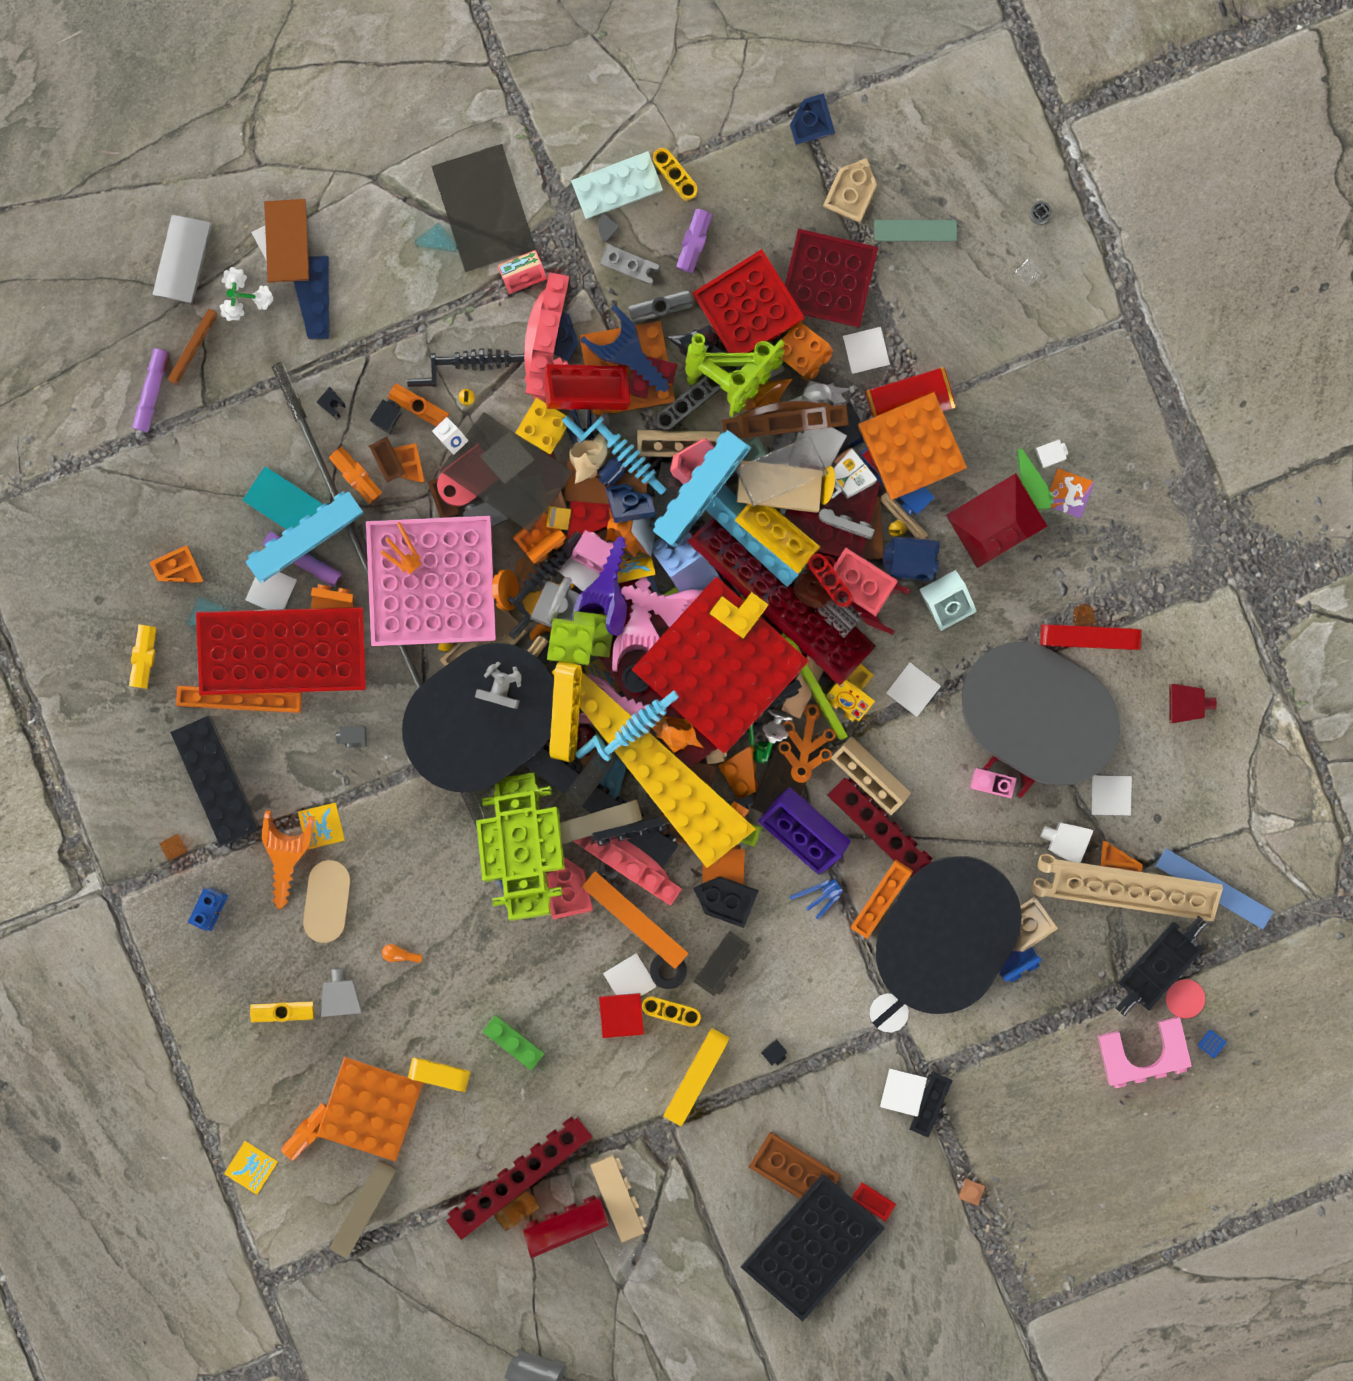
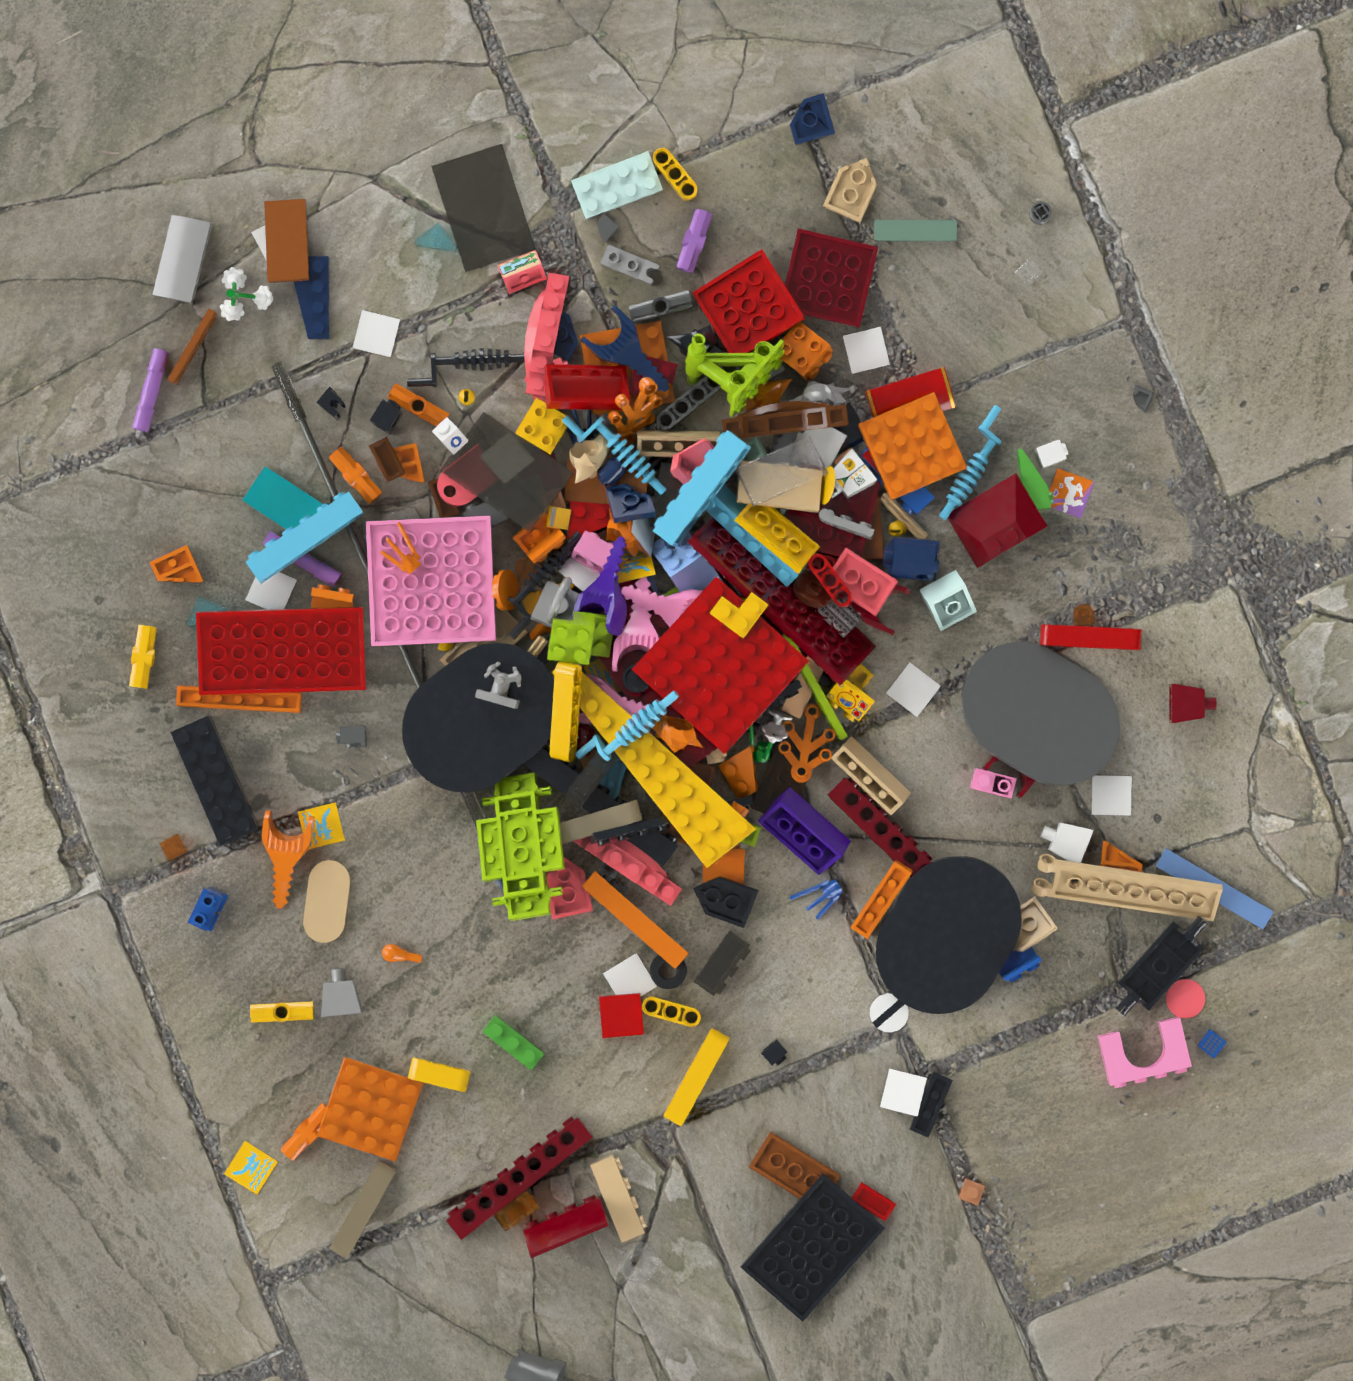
(376, 333): none -> white sticker
(647, 388): none -> orange plant
(976, 466): none -> medium azure piece
(1142, 397): none -> dark grey tile

